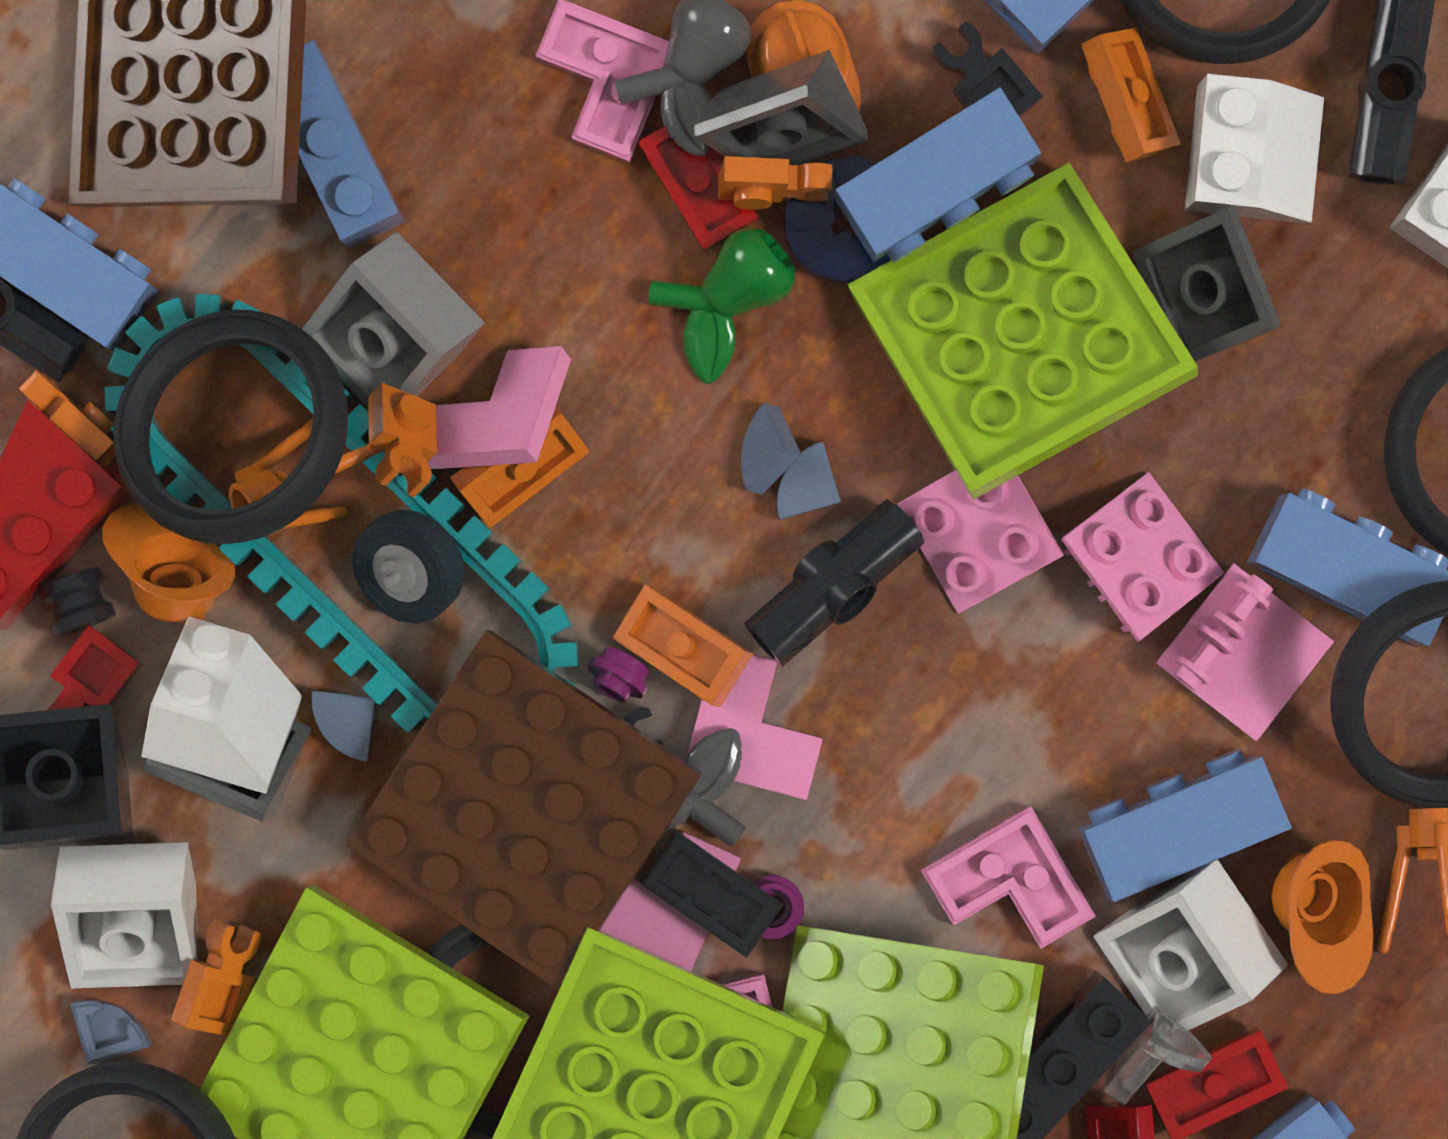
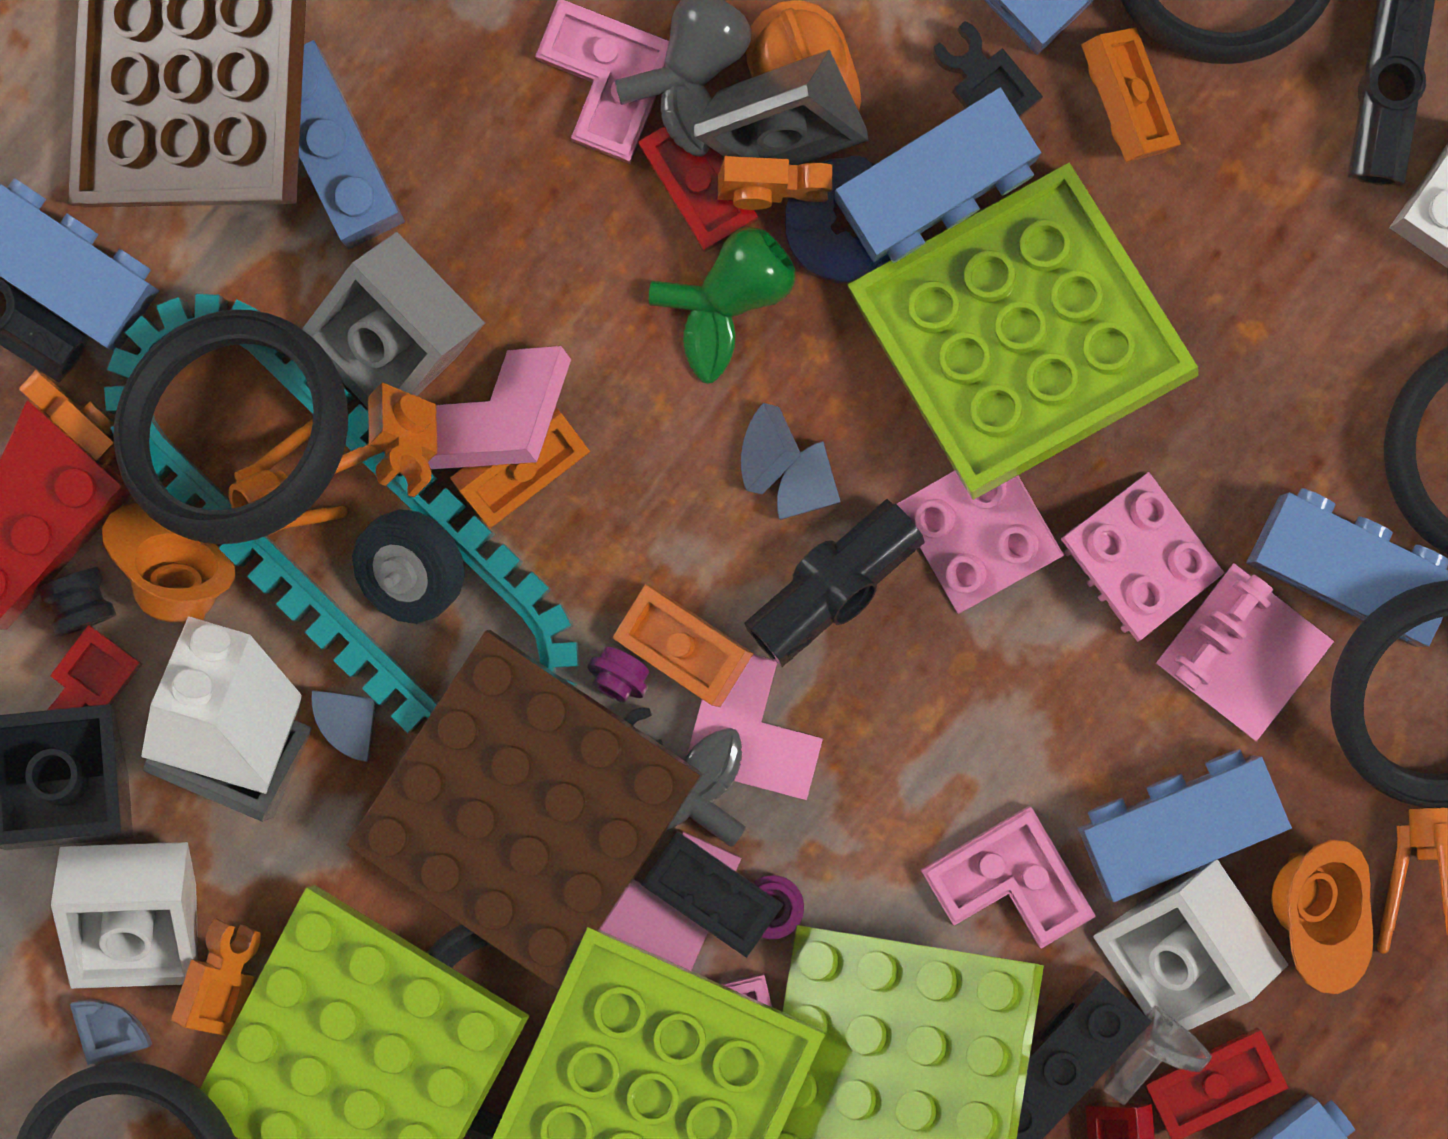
(1209, 284): dark grey slope -> none
(1254, 149): white slope -> none

